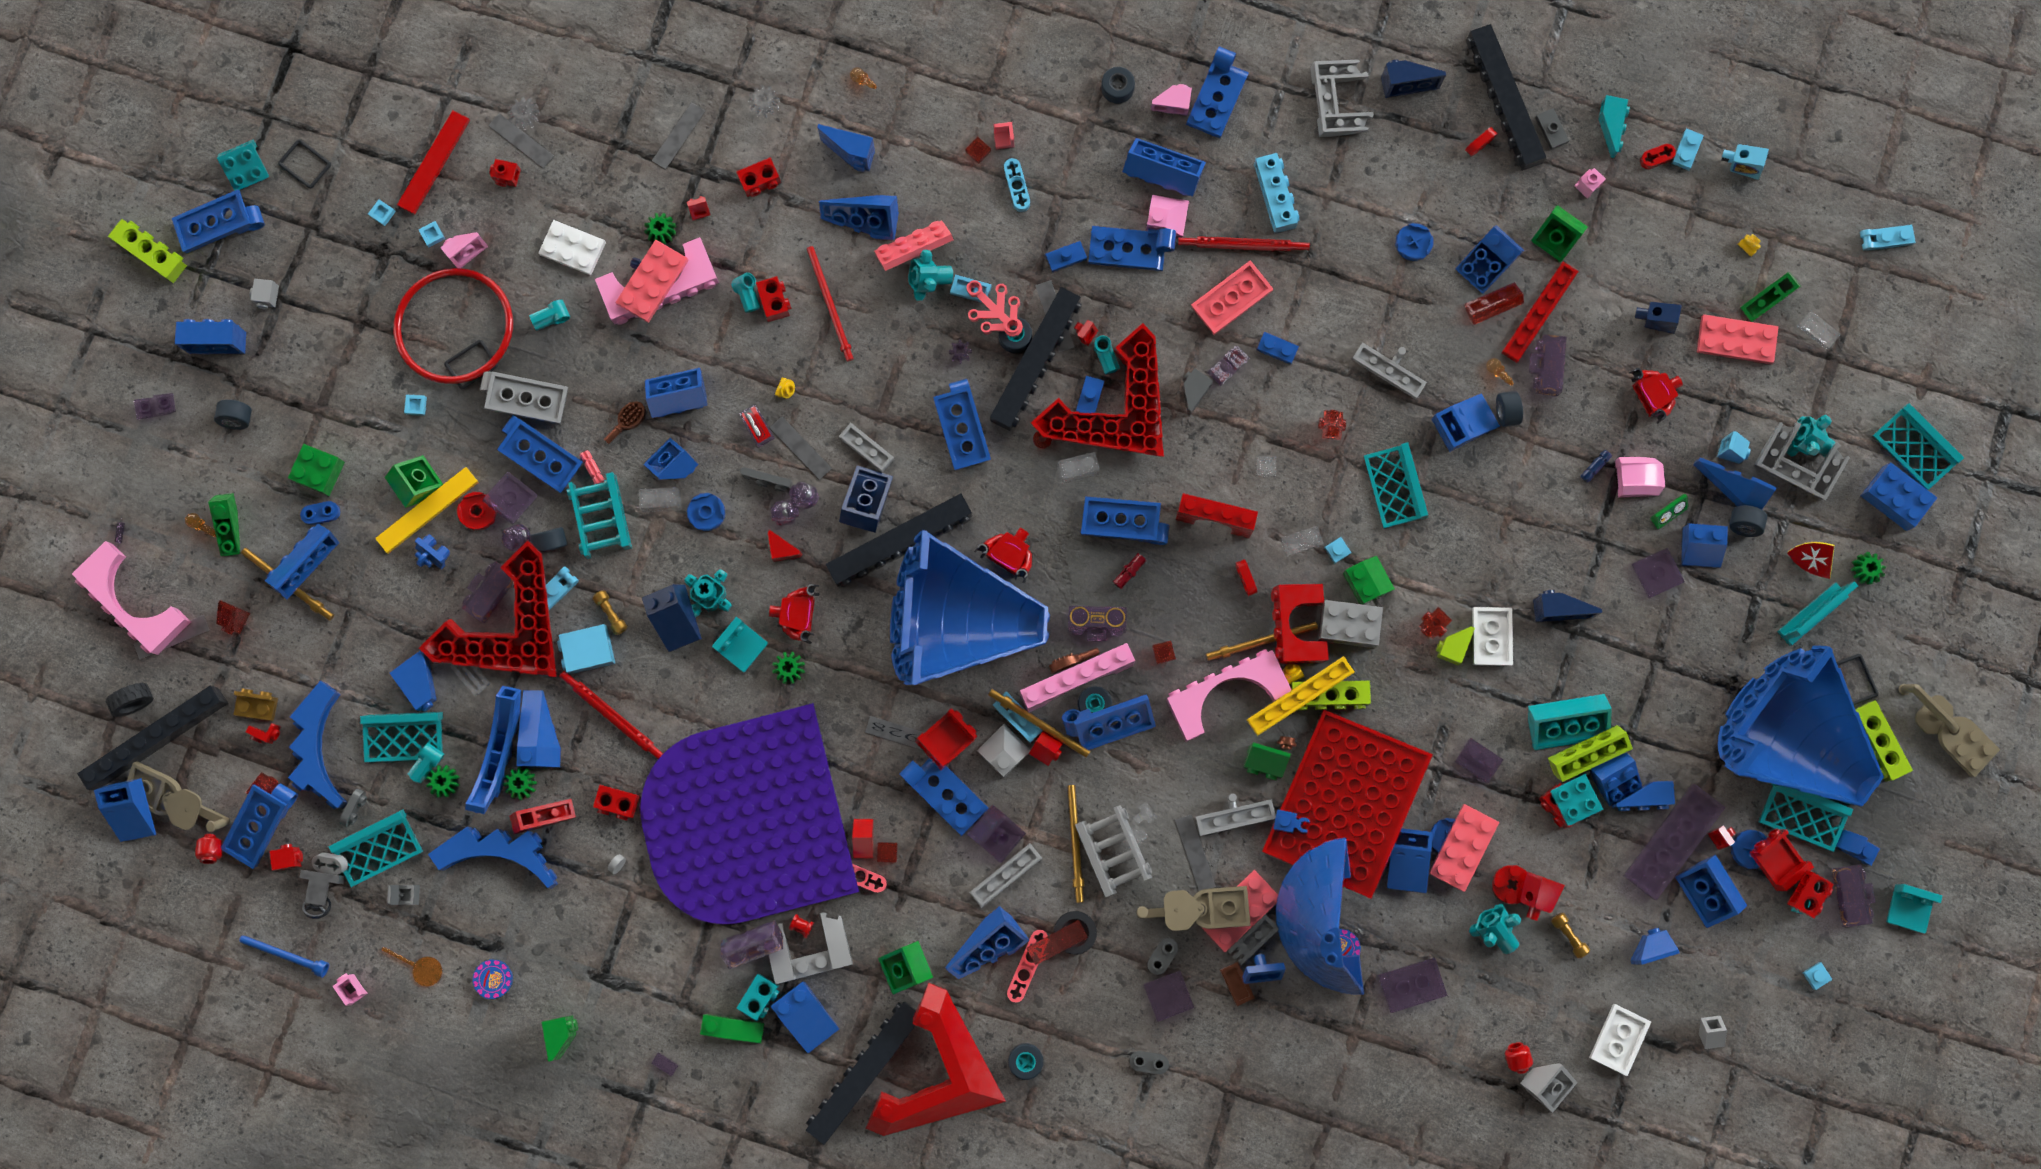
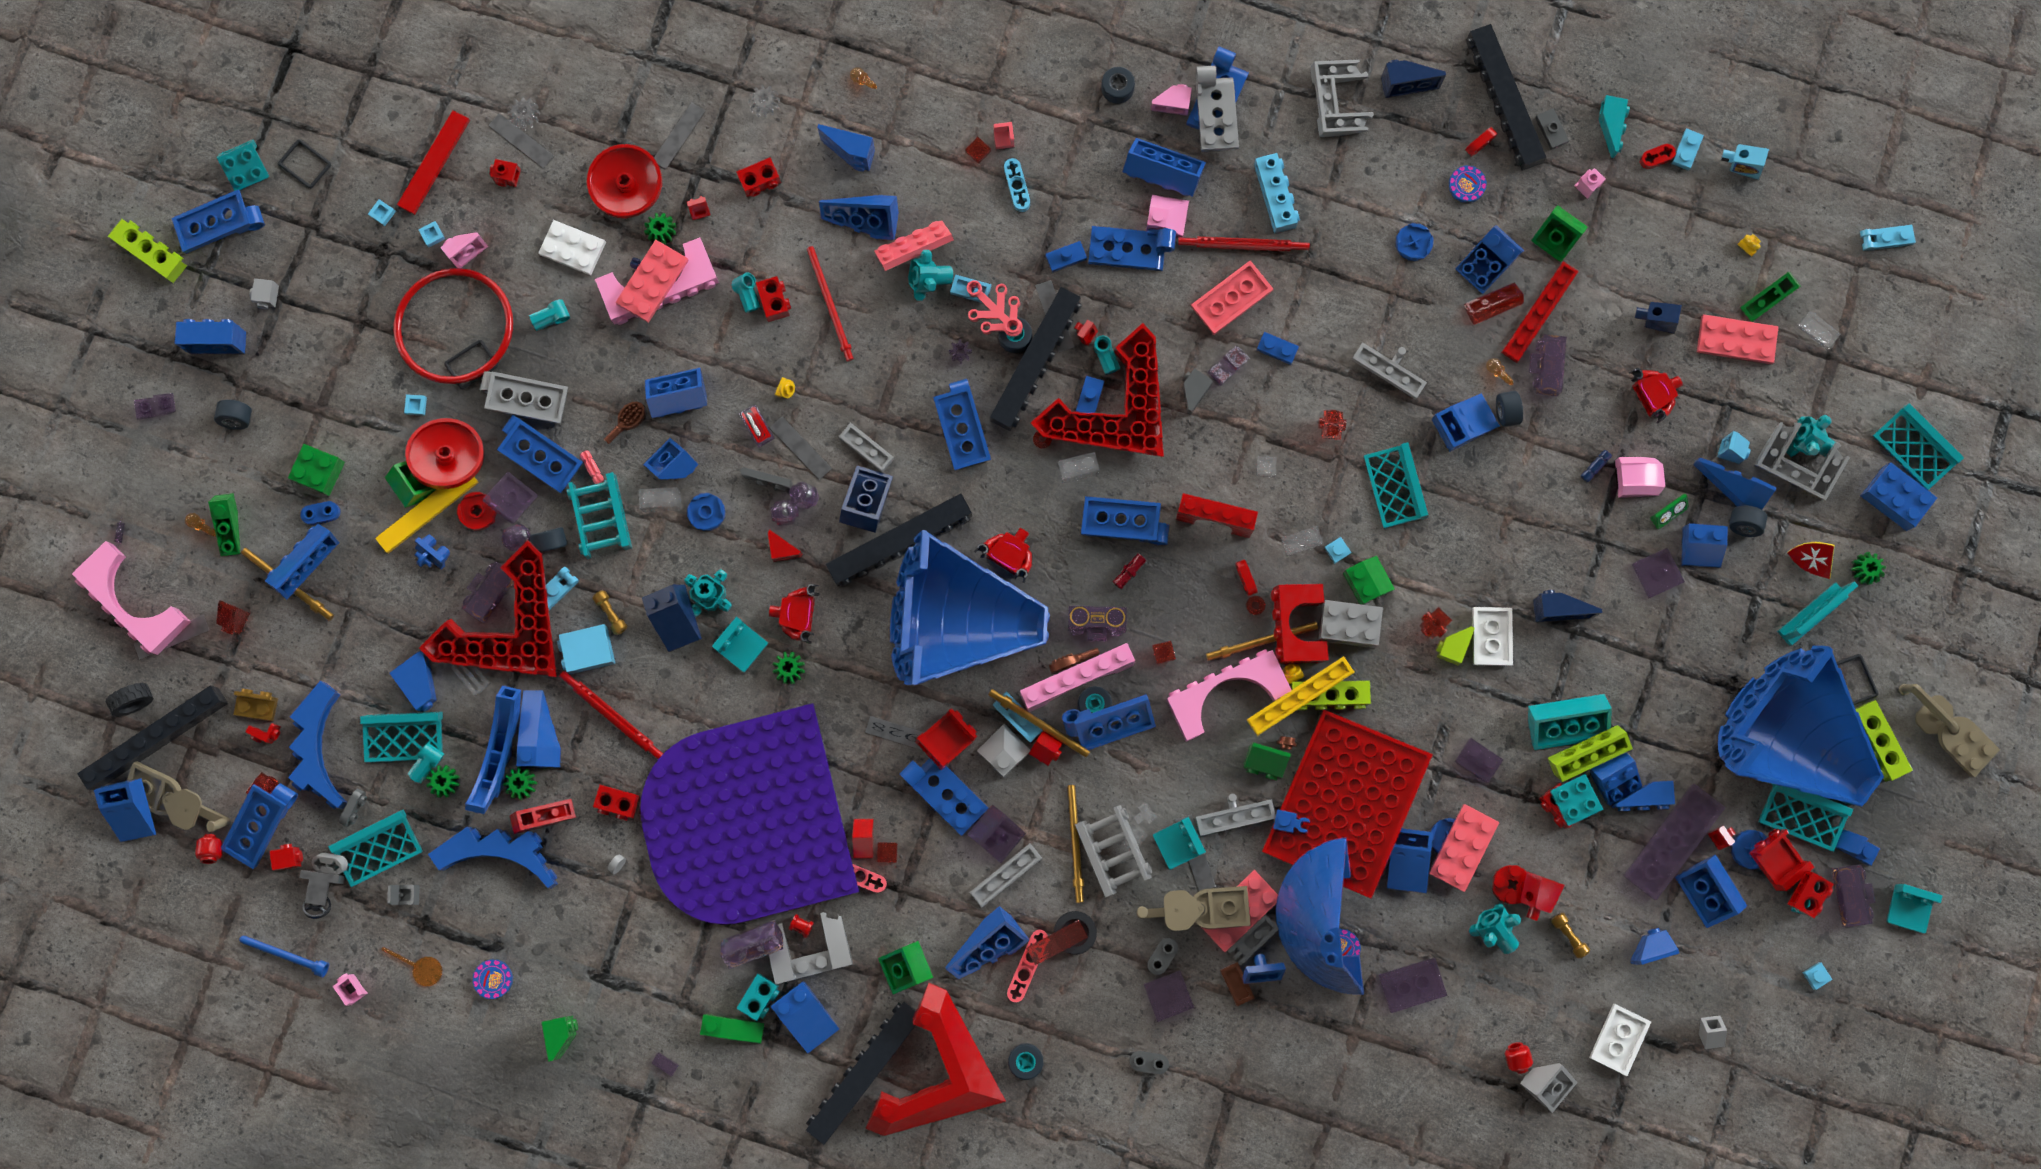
(444, 453): none -> red dish
(624, 181): none -> red dish
(1179, 843): none -> teal bracket
(1206, 85): none -> light grey hinge
(1260, 601): none -> clear red plate
(1467, 184): none -> blue tile

